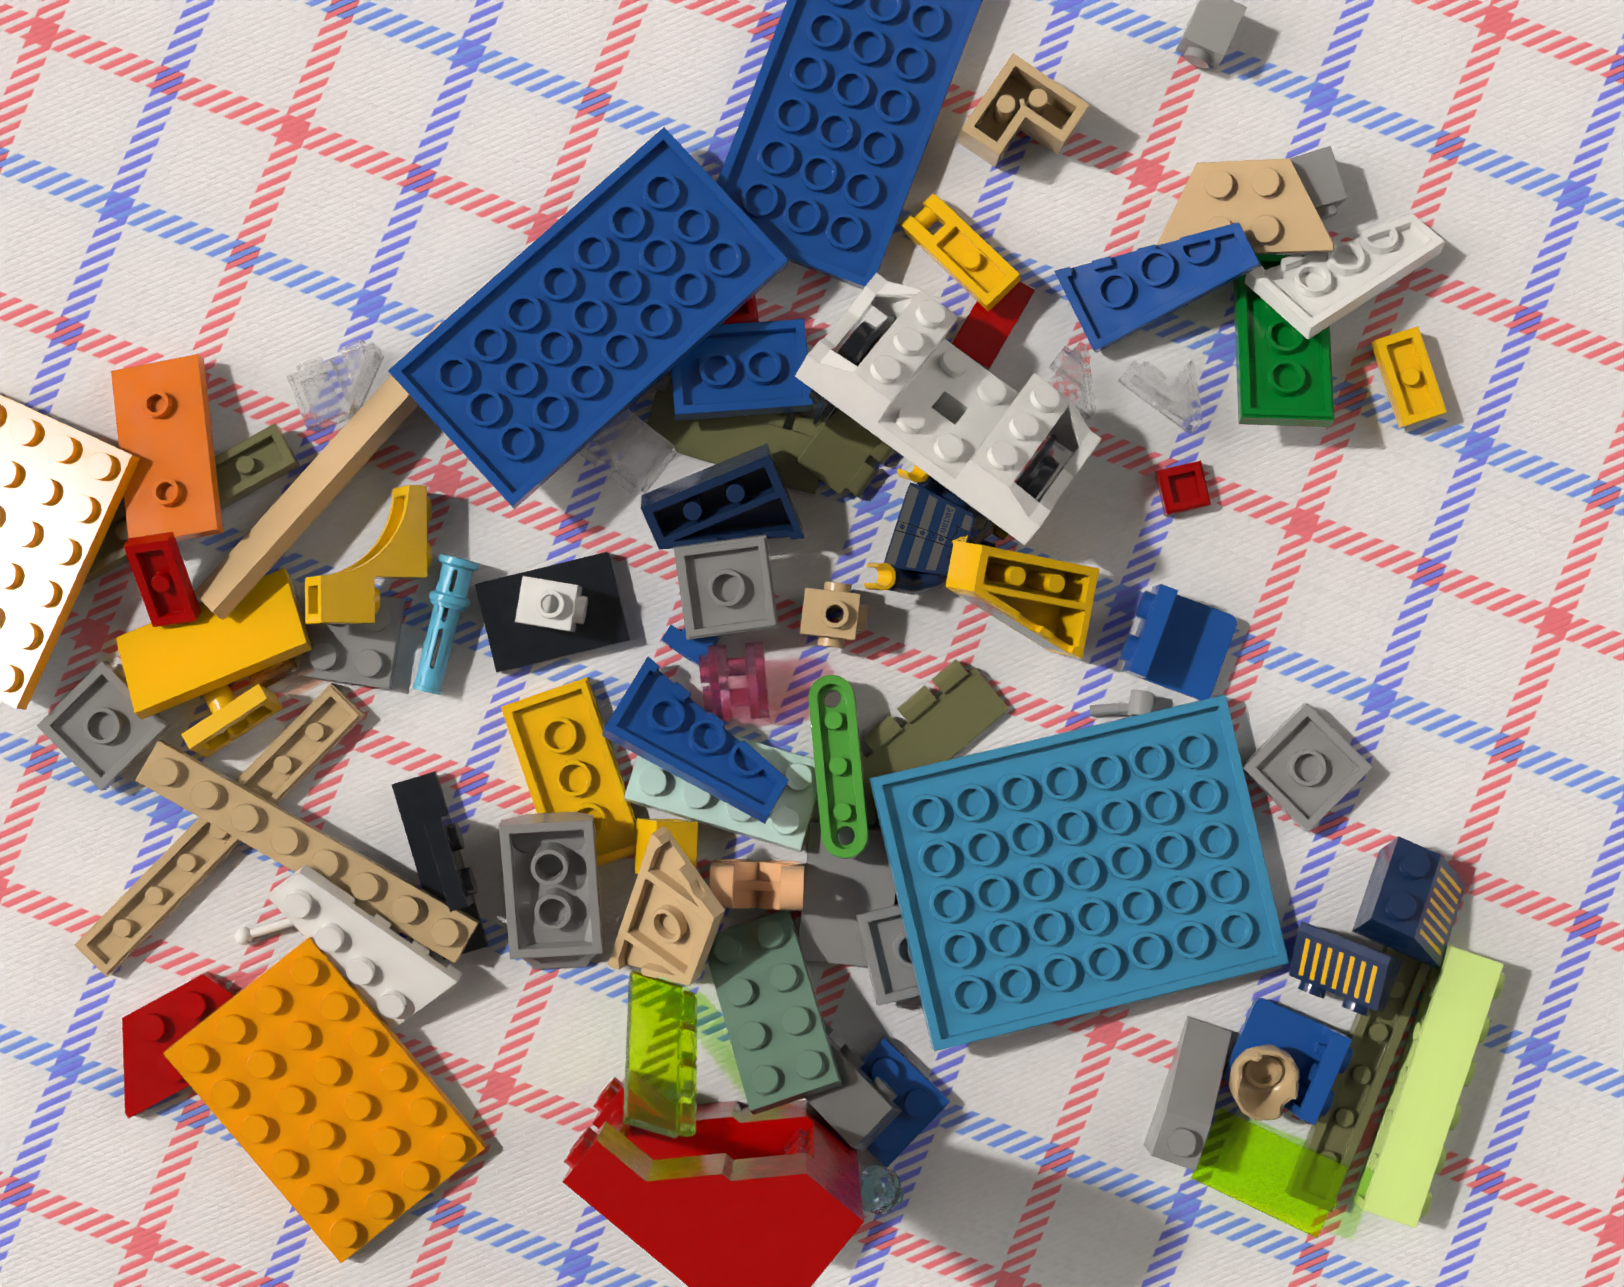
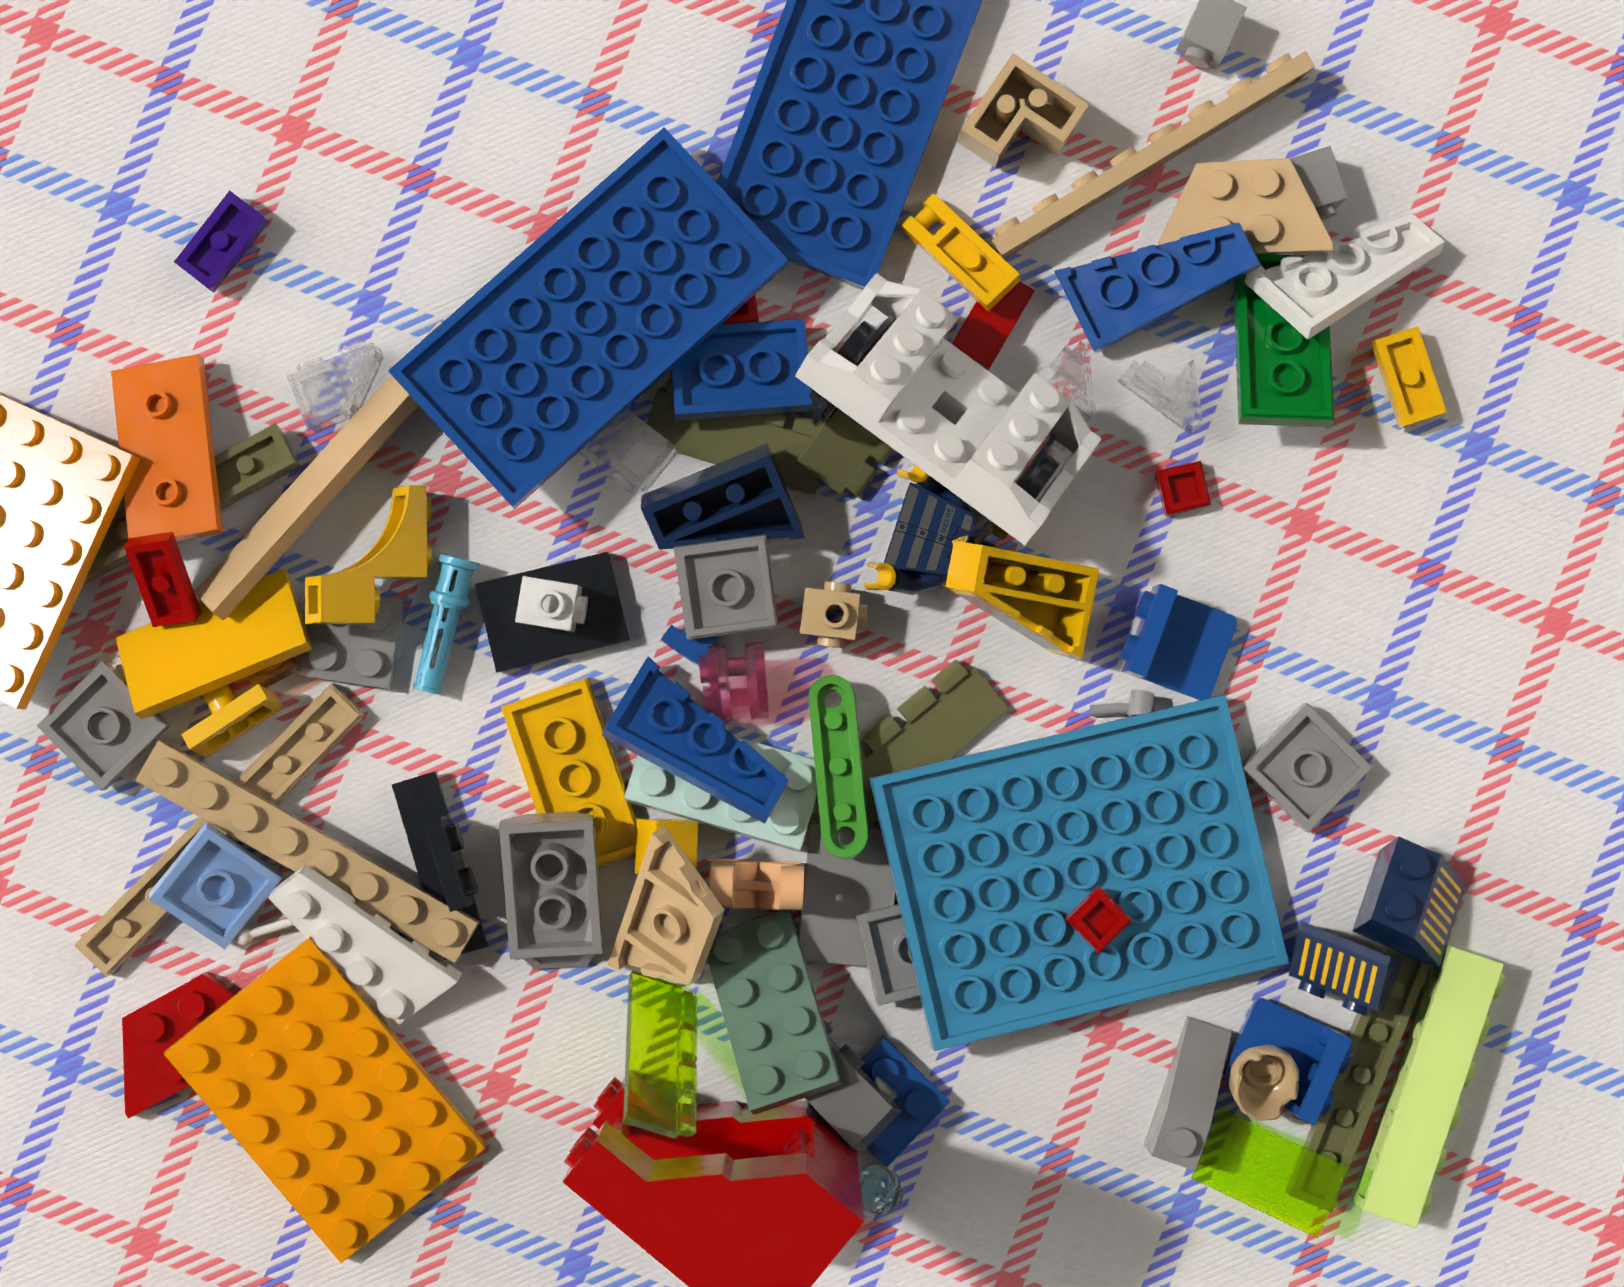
(215, 885): none -> light blue plate
(221, 241): none -> dark purple plate
(1098, 919): none -> red tile
(1165, 145): none -> tan plate

